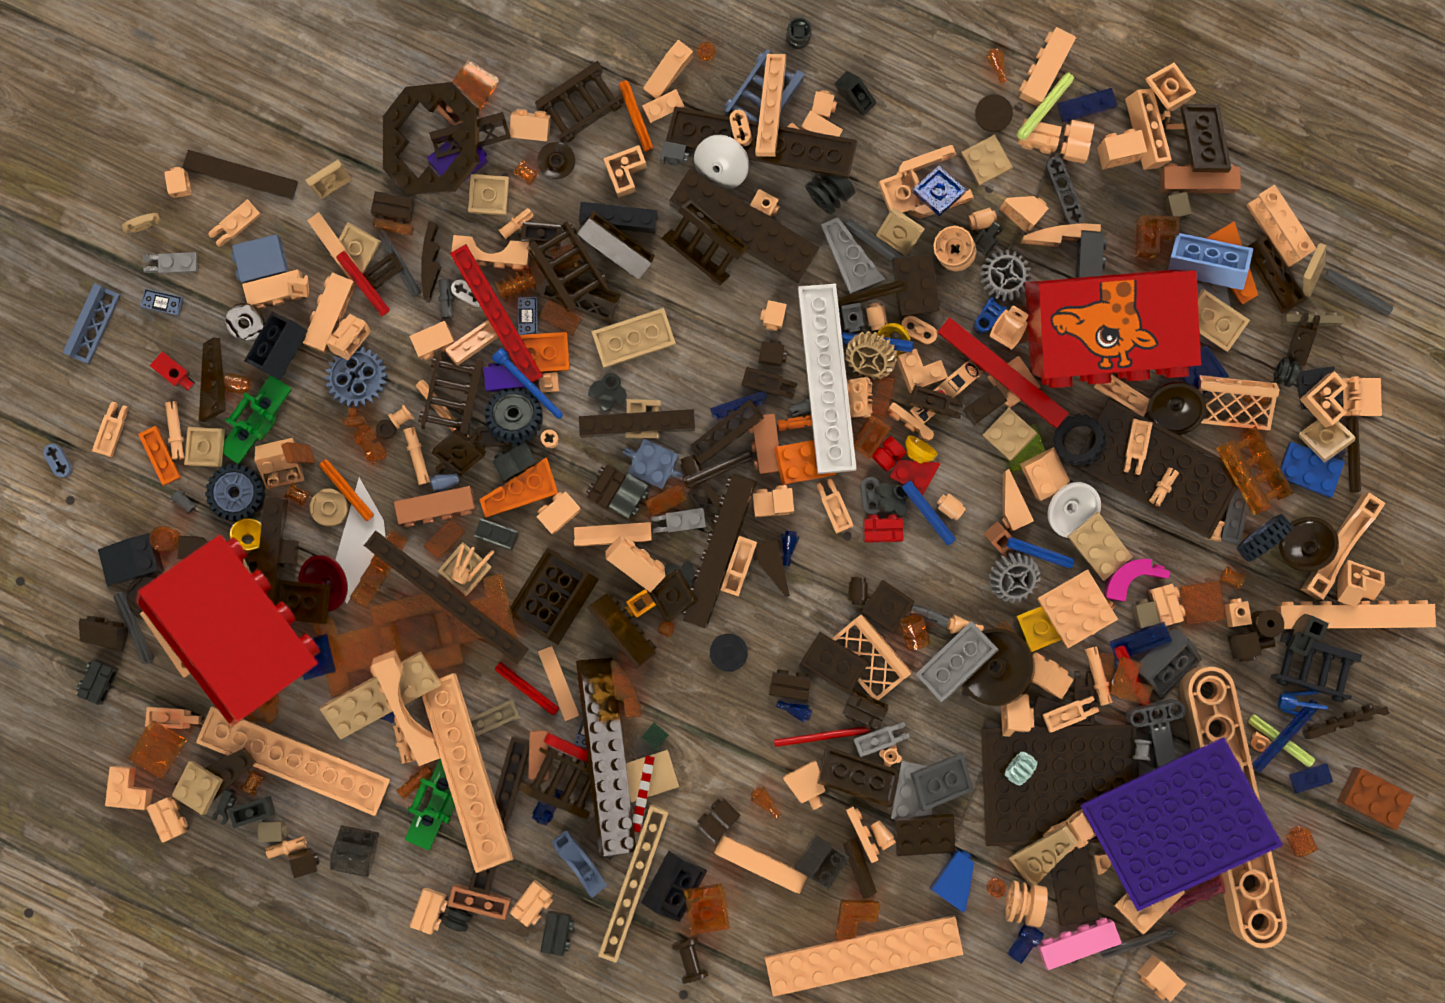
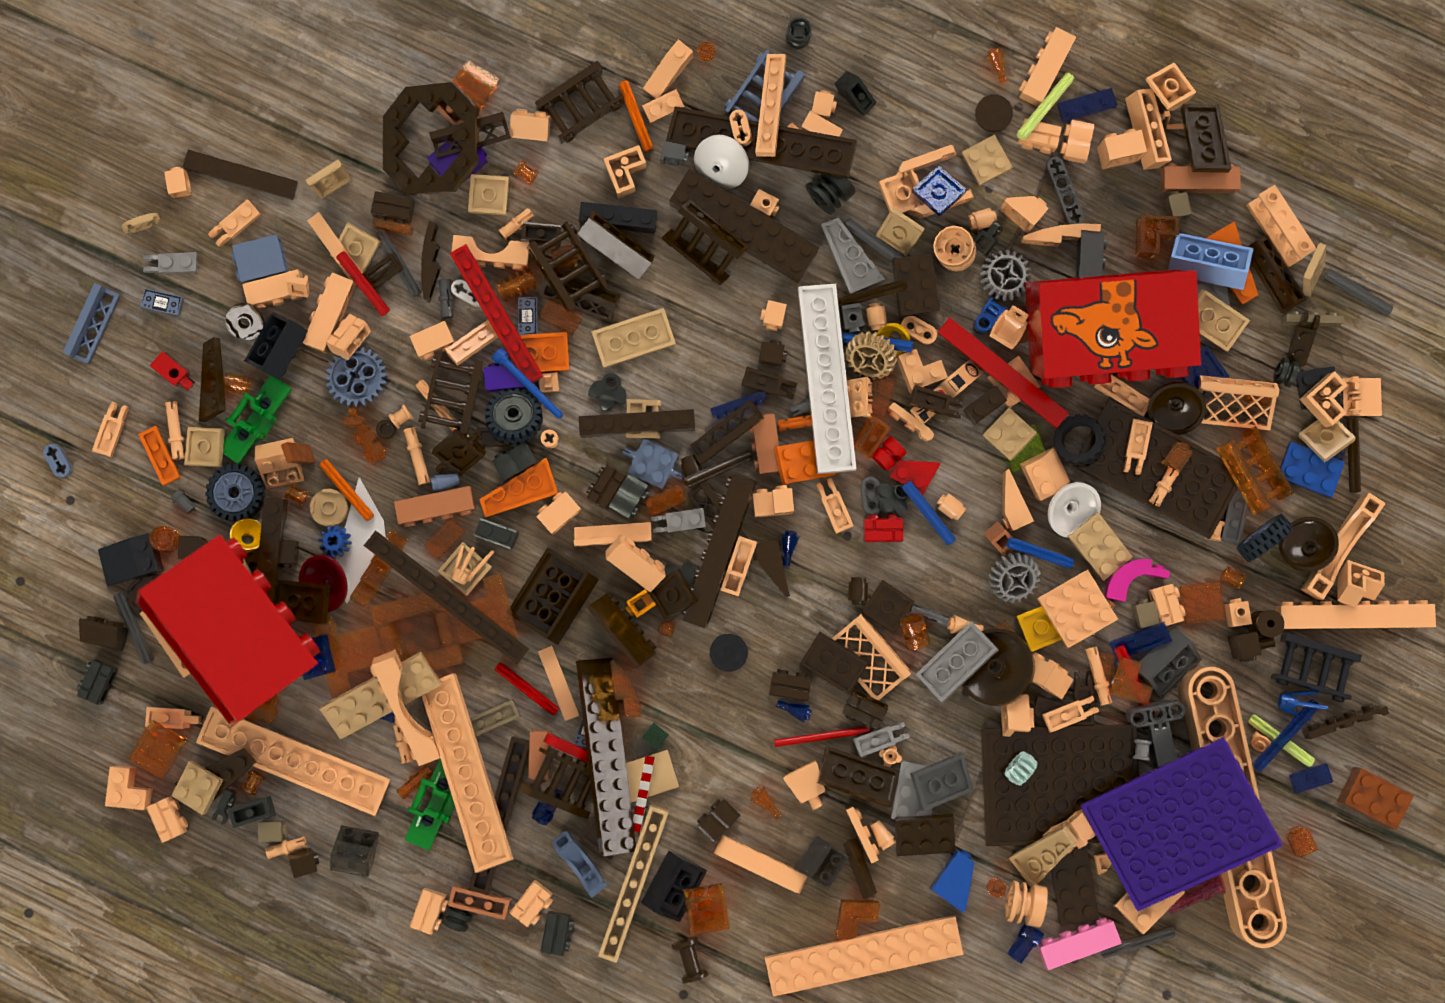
(328, 544): none -> blue gear
(549, 154): dark brown dish -> none
(919, 450): yellow piece -> none
(1160, 977): light nougat brick -> none
(1177, 456): none -> clear orange brick
(1306, 630): pearl dark grey brick -> none

